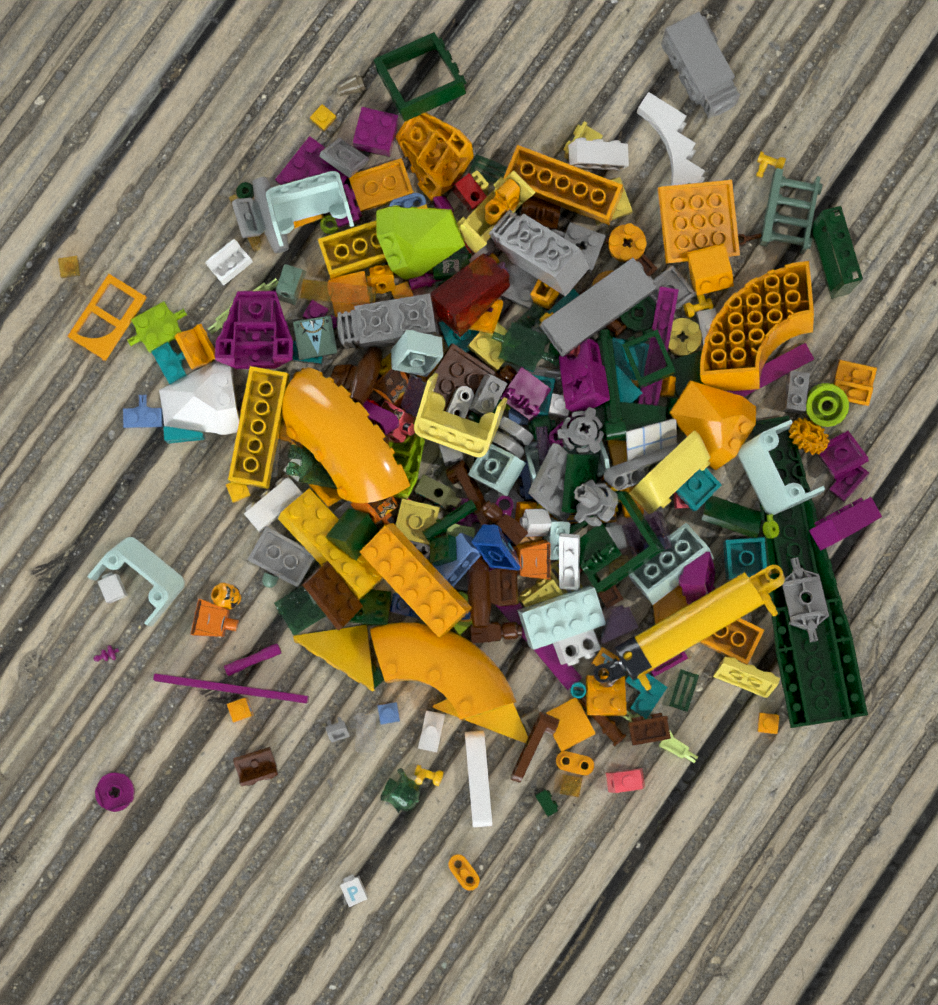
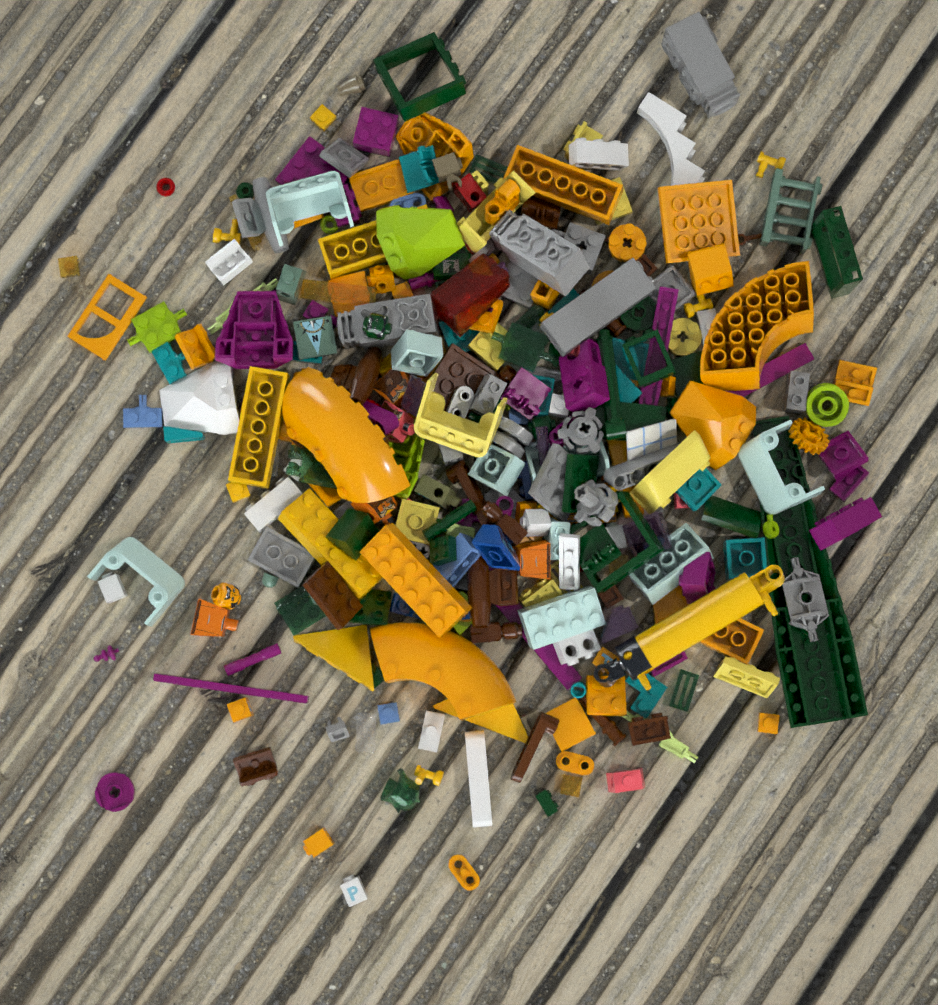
(161, 183): none -> red plate
(218, 235): none -> yellow piece
(318, 842): none -> light orange brick
(377, 326): none -> dark green head
(419, 169): none -> teal hinge
(448, 169): none -> dark tan brick

